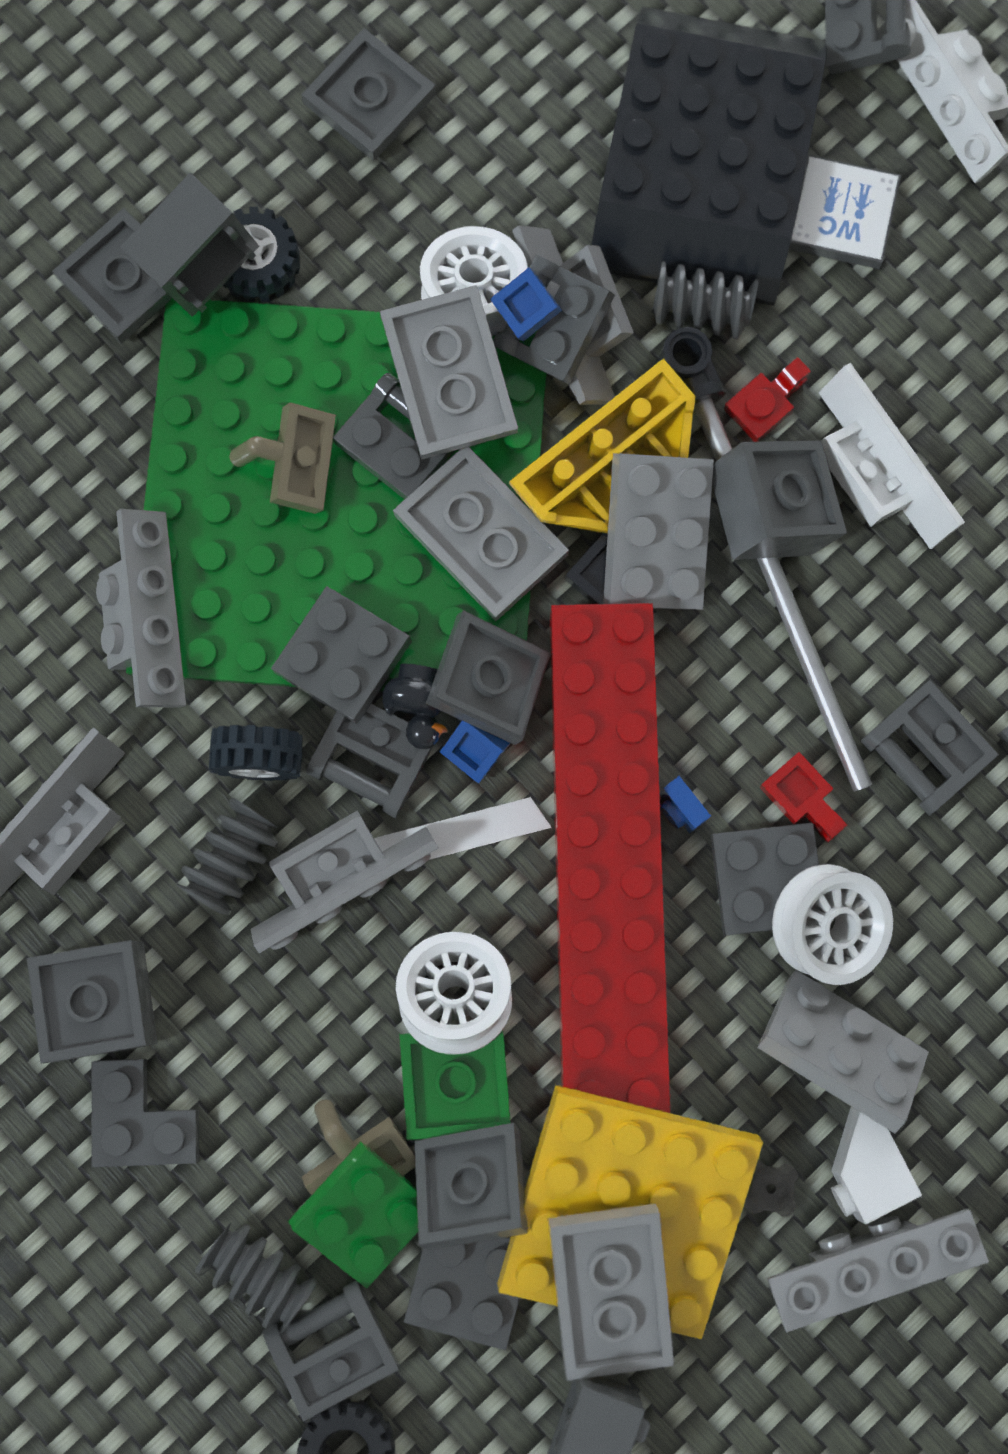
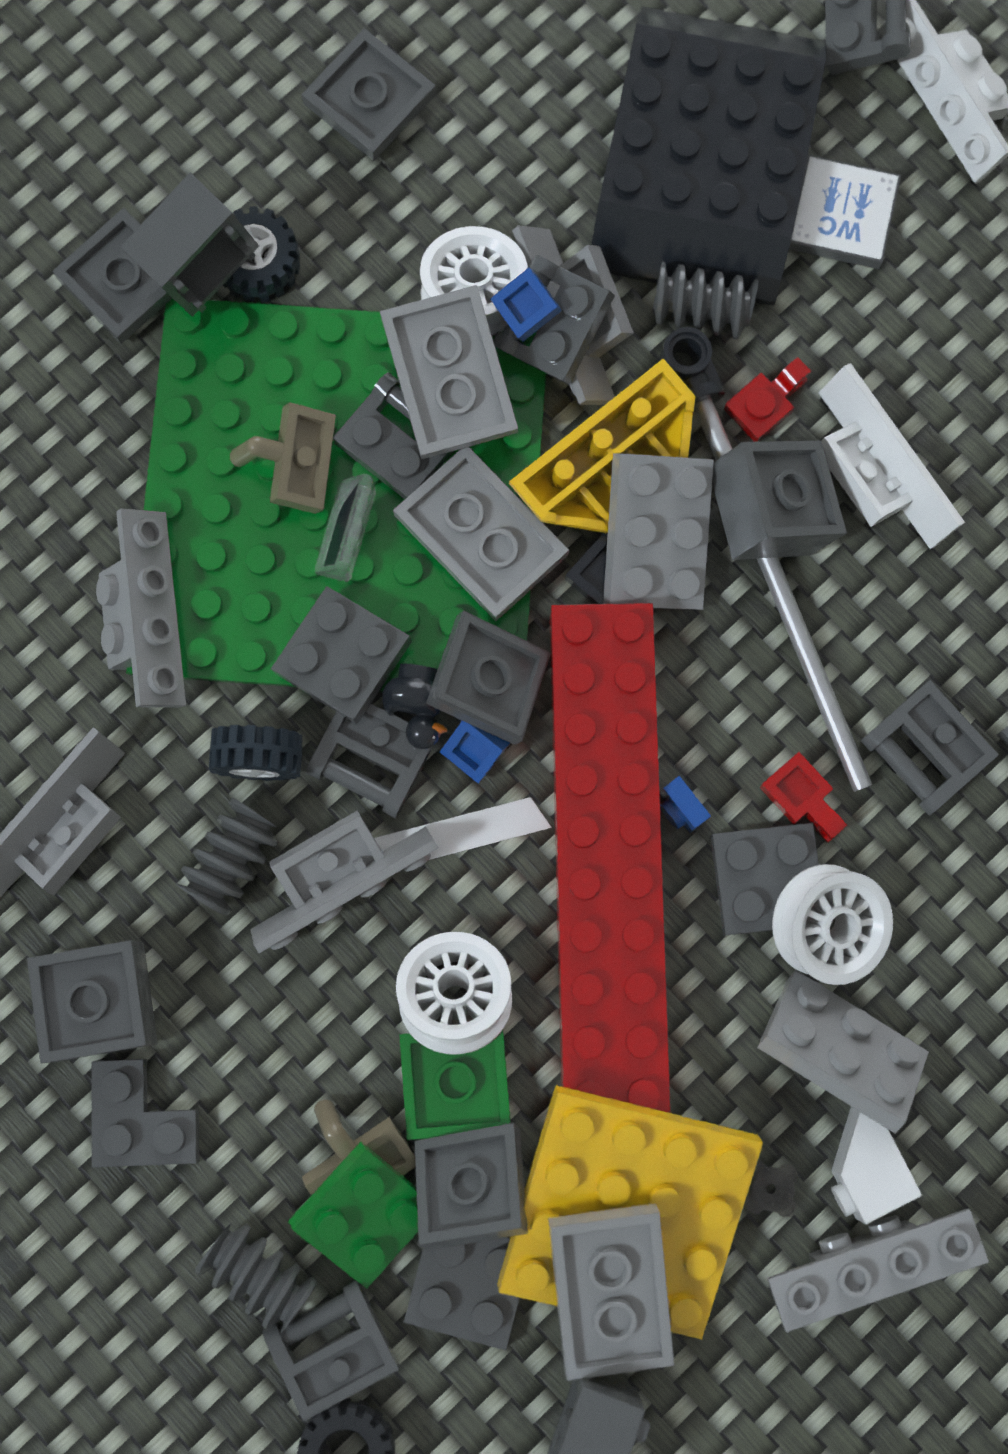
(346, 528): none -> clear slope

